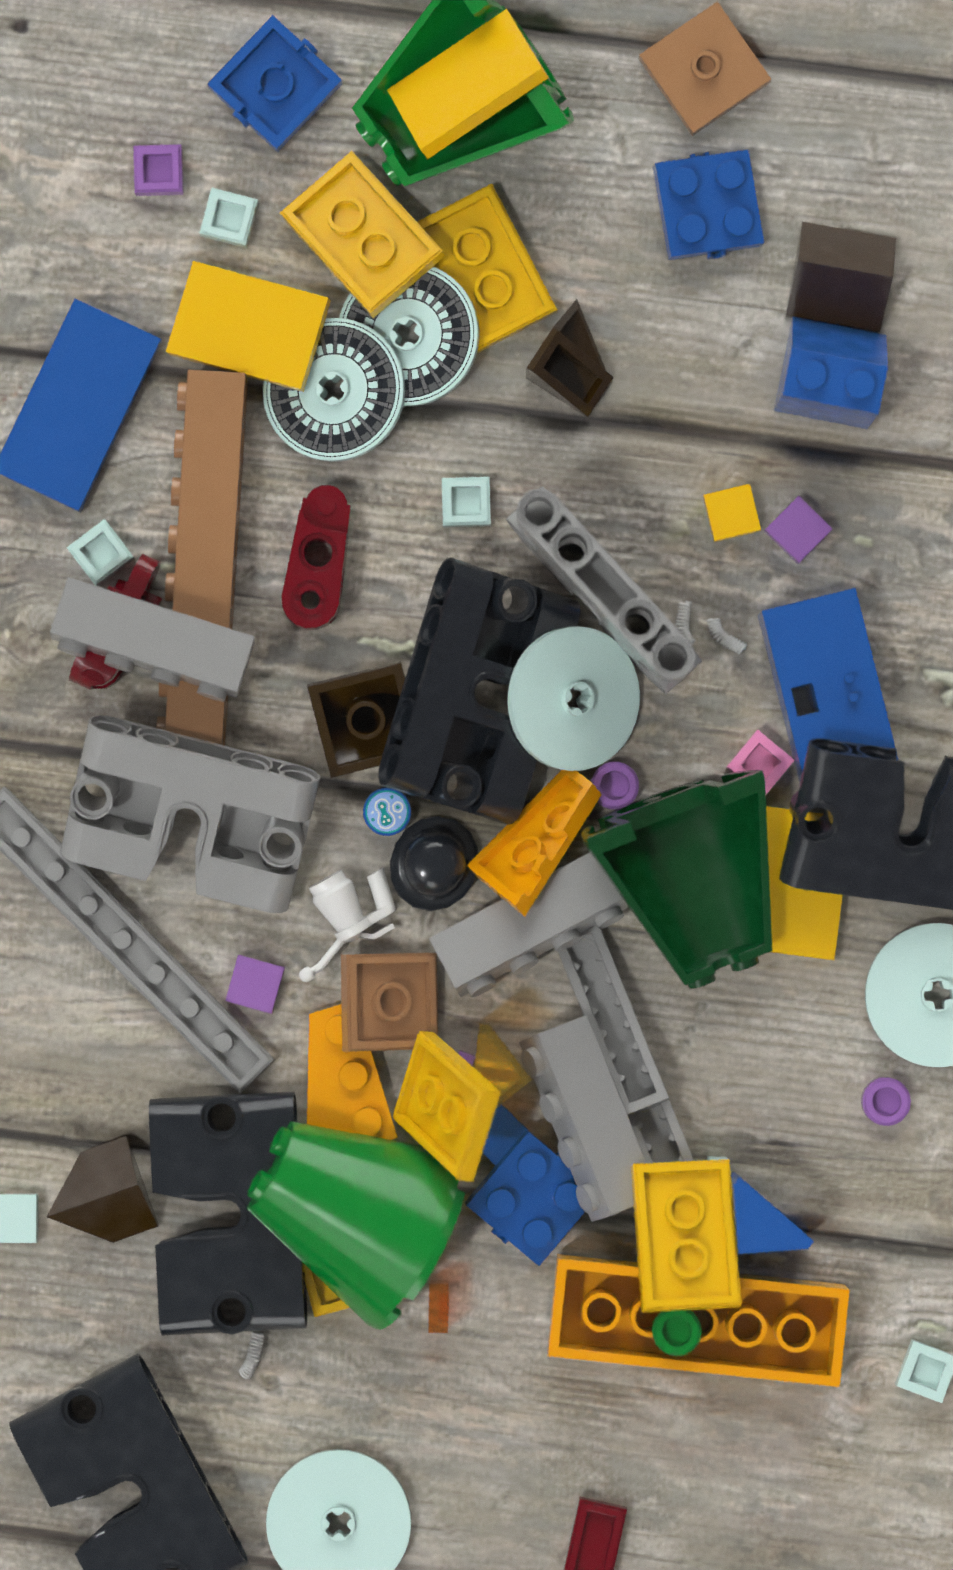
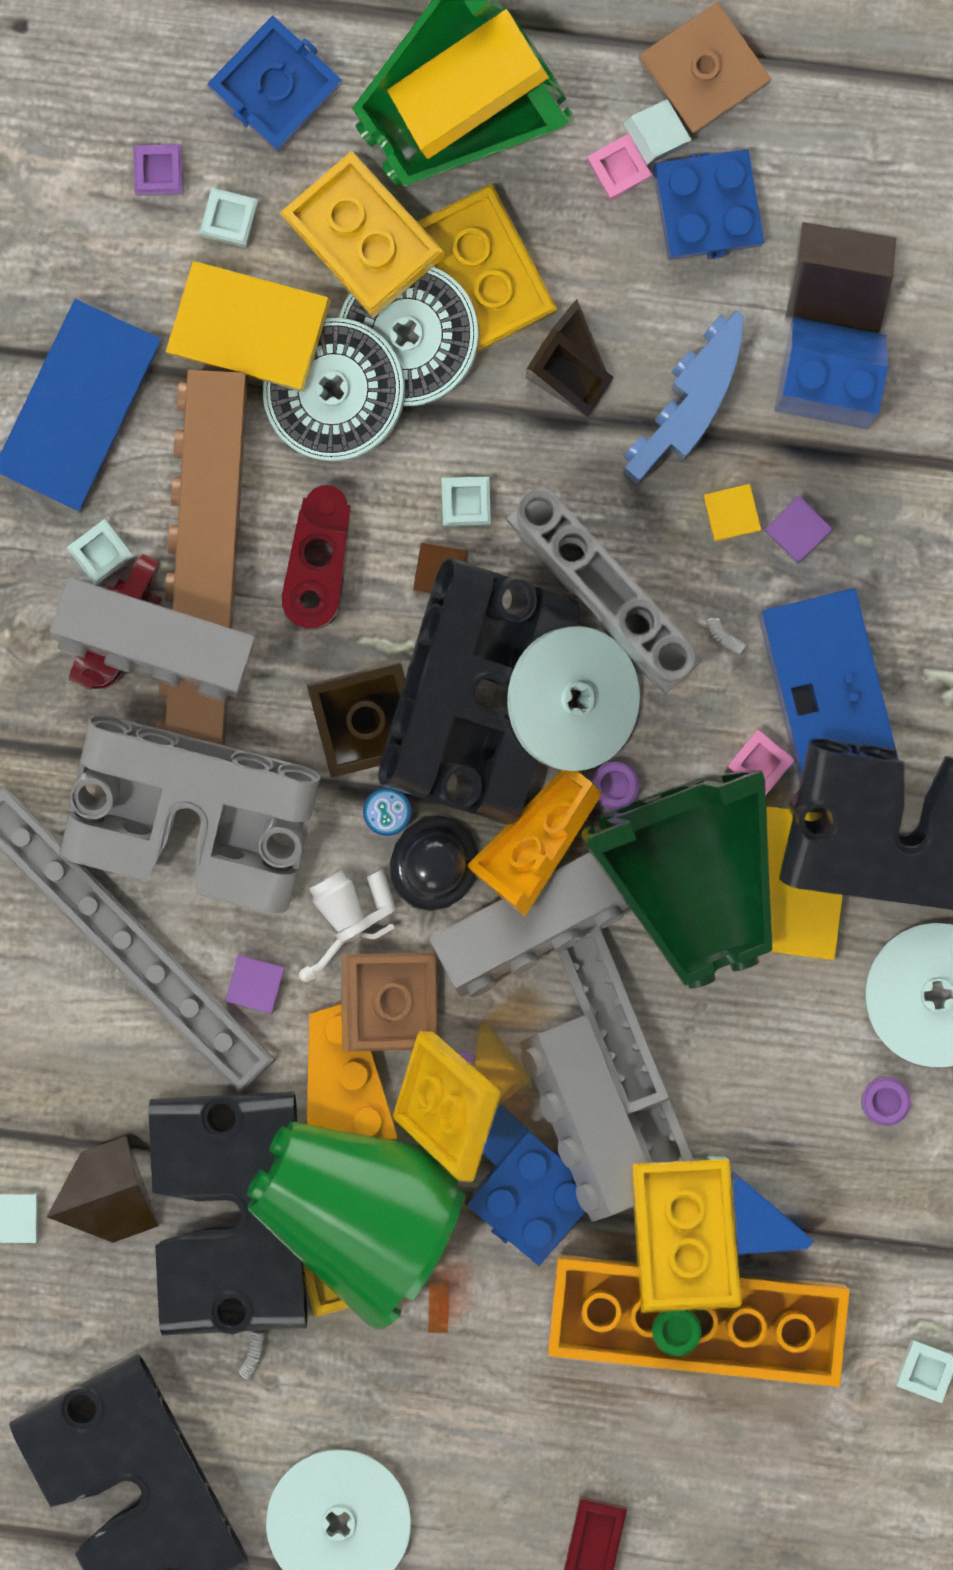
(429, 562): none -> reddish brown tile
(619, 167): none -> bright pink tile
(657, 131): none -> light aqua tile
(684, 622): white leg -> none
(702, 386): none -> medium blue slope

